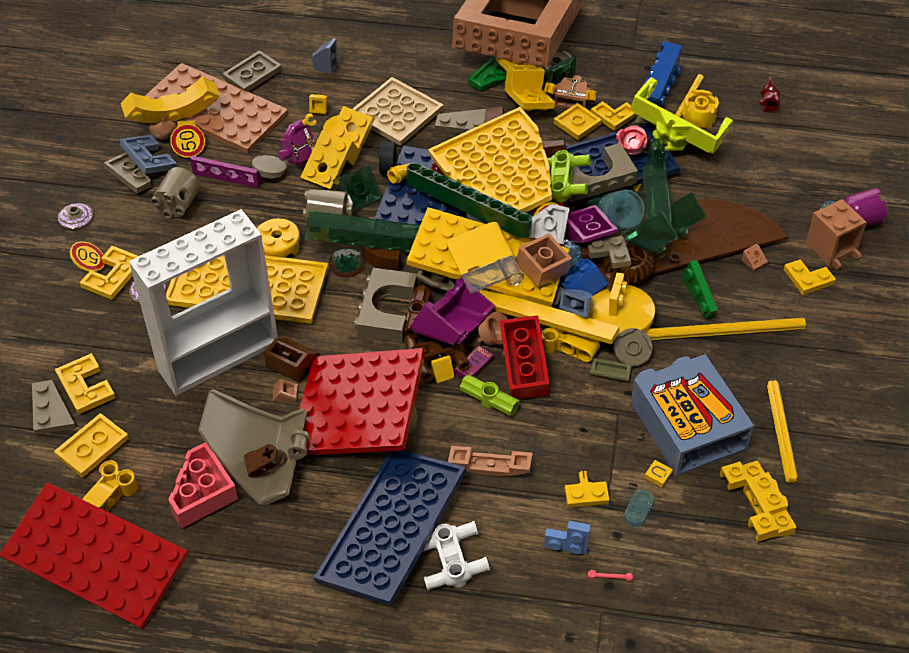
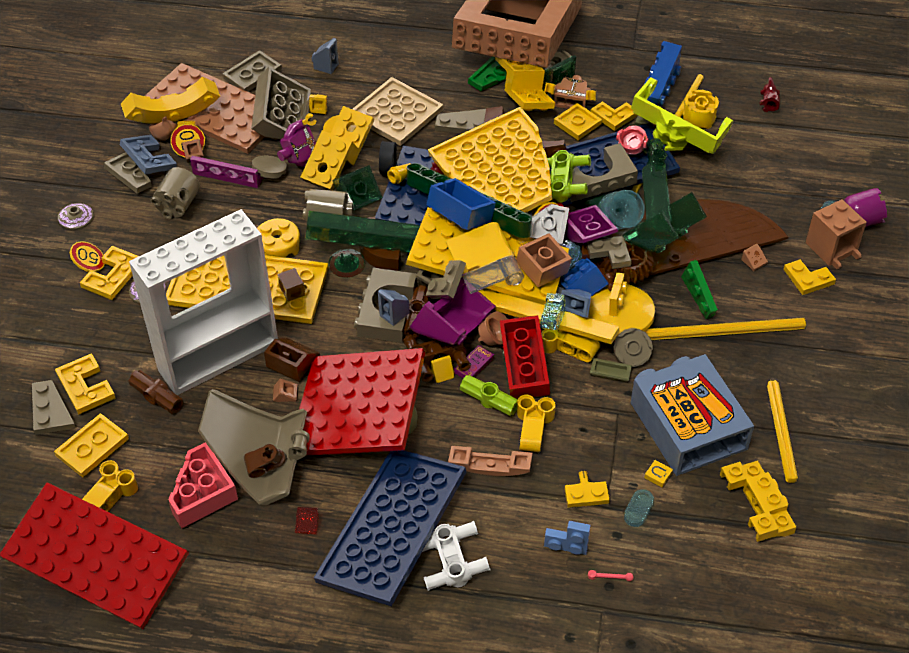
(156, 391): none -> reddish brown piece
(192, 148): none -> nougat slope
(278, 103): none -> dark tan slope
(291, 284): none -> reddish brown brick
(307, 520): none -> clear red slope
(392, 306): none -> sand blue slope
(446, 286): none -> dark tan plate
(460, 204): none -> blue piece
(533, 420): none -> yellow piece
(553, 311): none -> clear light blue leg

